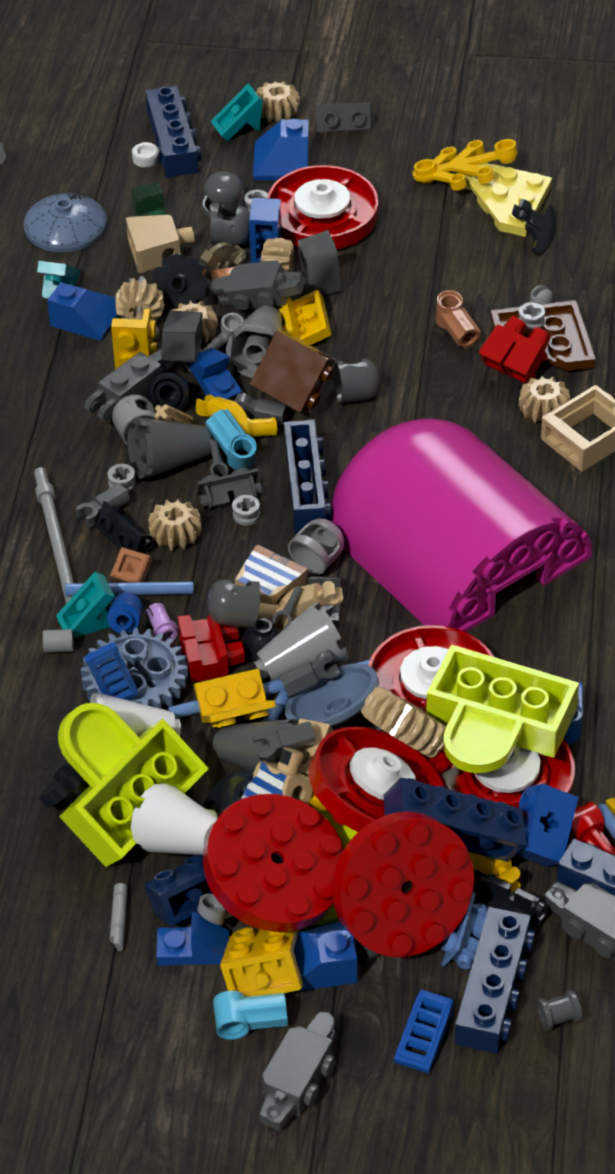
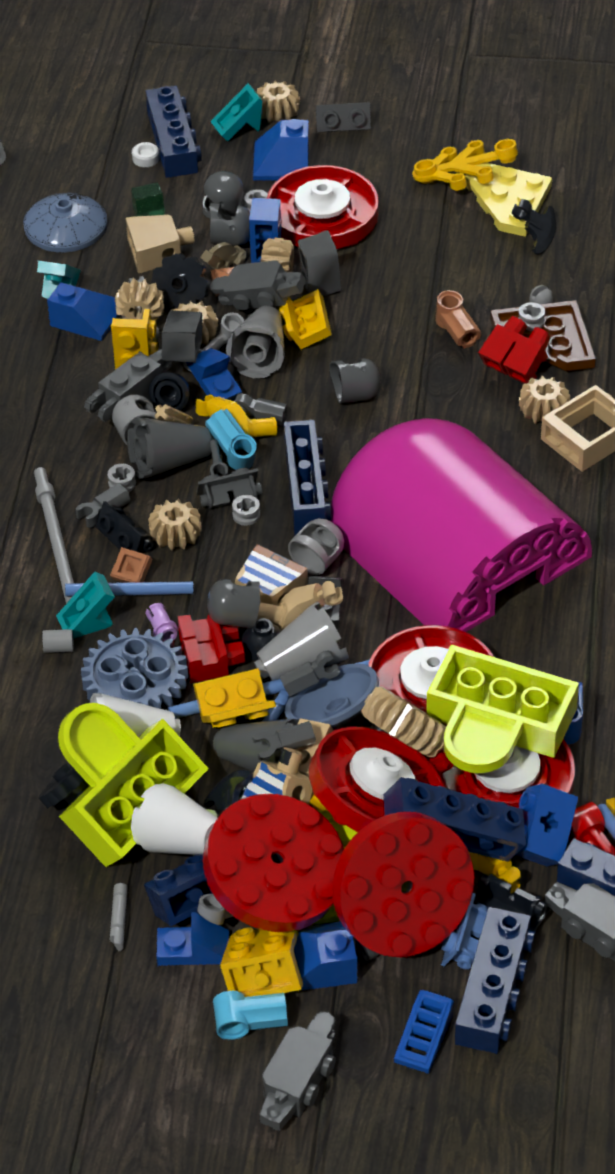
(112, 676): blue slope -> none
(125, 612): blue brick -> none
(289, 607): dark grey hand -> none
(293, 372): reddish brown piece -> none
(559, 1010): dark grey bush -> none

